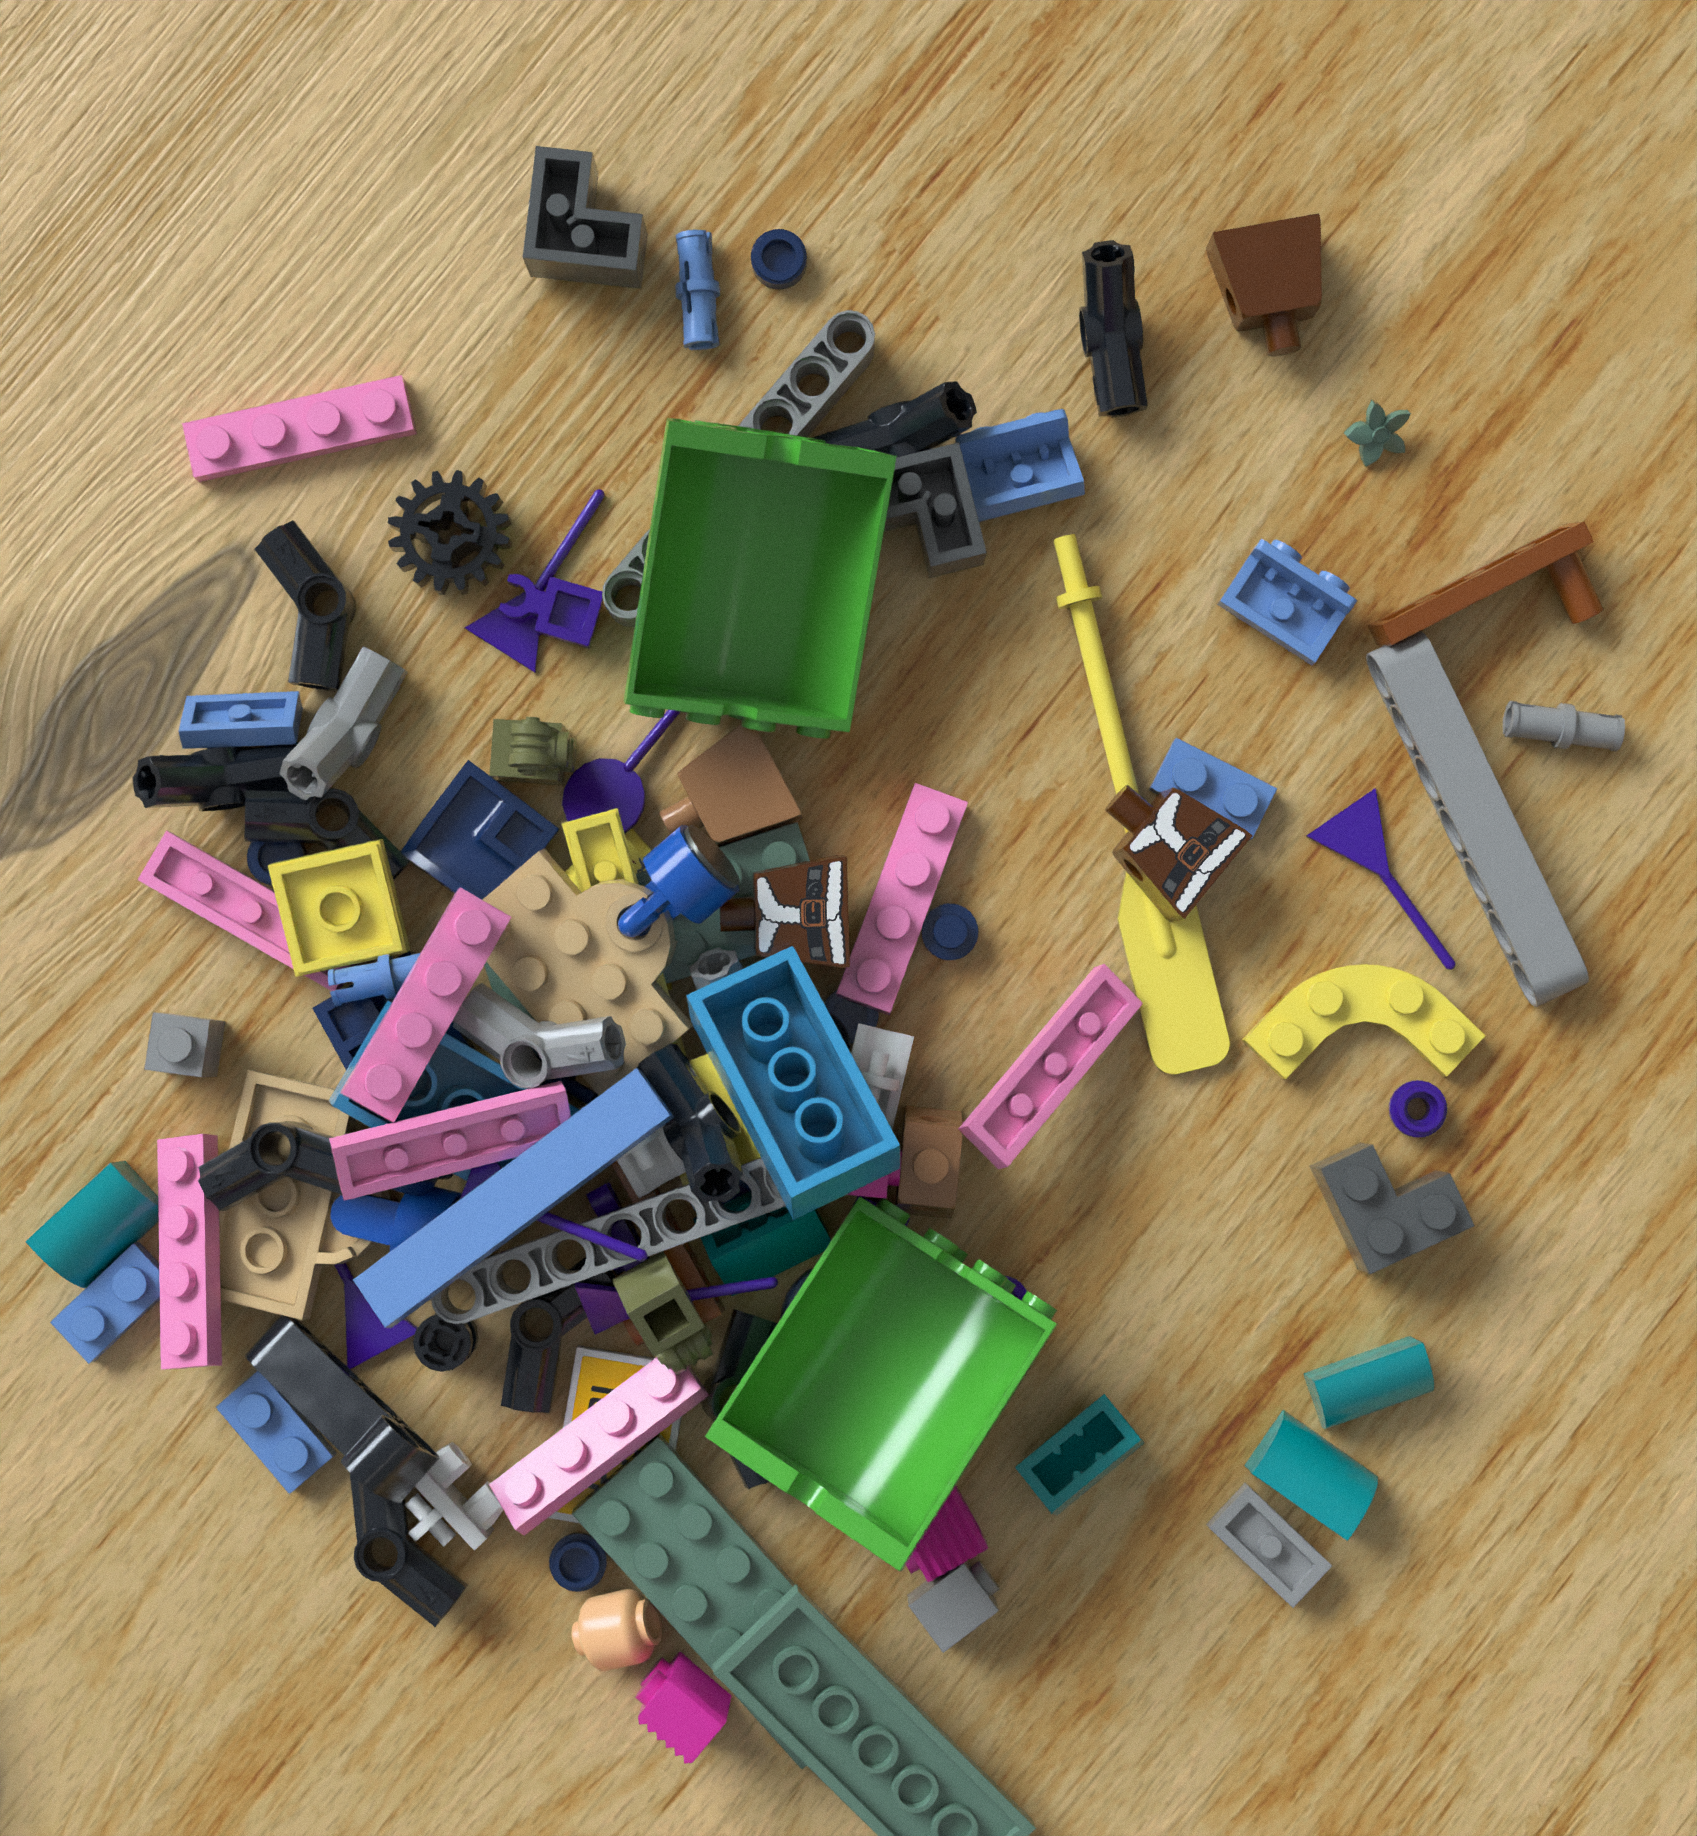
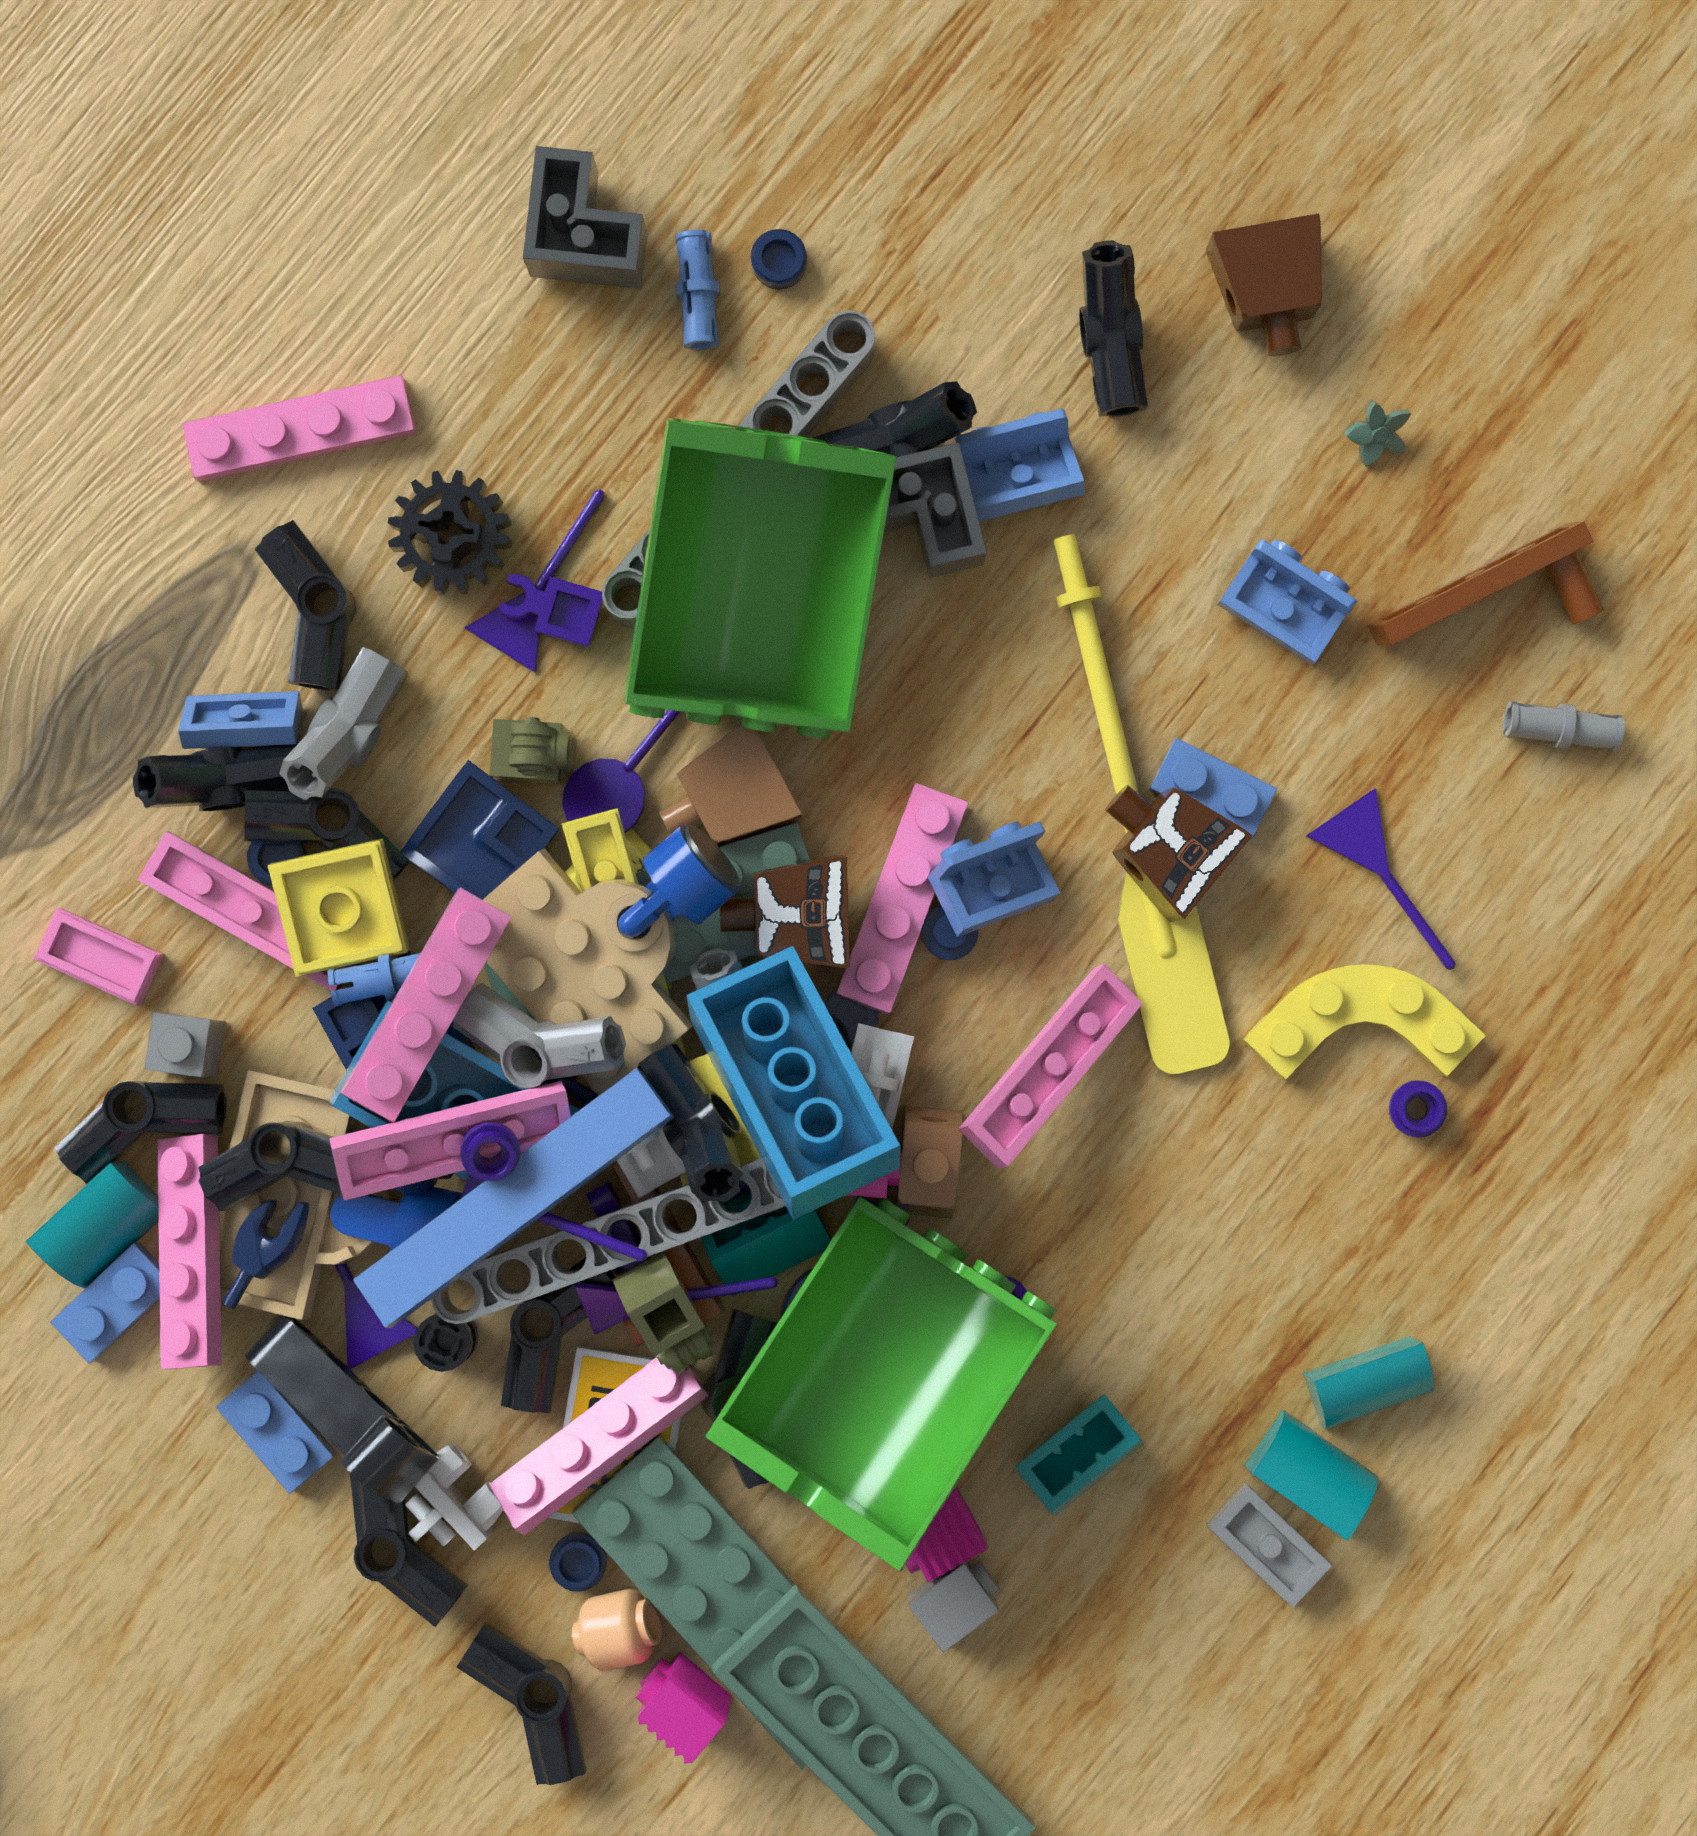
(99, 956): none -> bright pink tile
(110, 1132): none -> black piece
(259, 1252): none -> dark blue hand
(493, 1167): none -> dark purple plate
(549, 1727): none -> black piece
(993, 878): none -> medium blue bracket
(1386, 1222): dark grey brick -> none
(1477, 819): light grey beam -> none

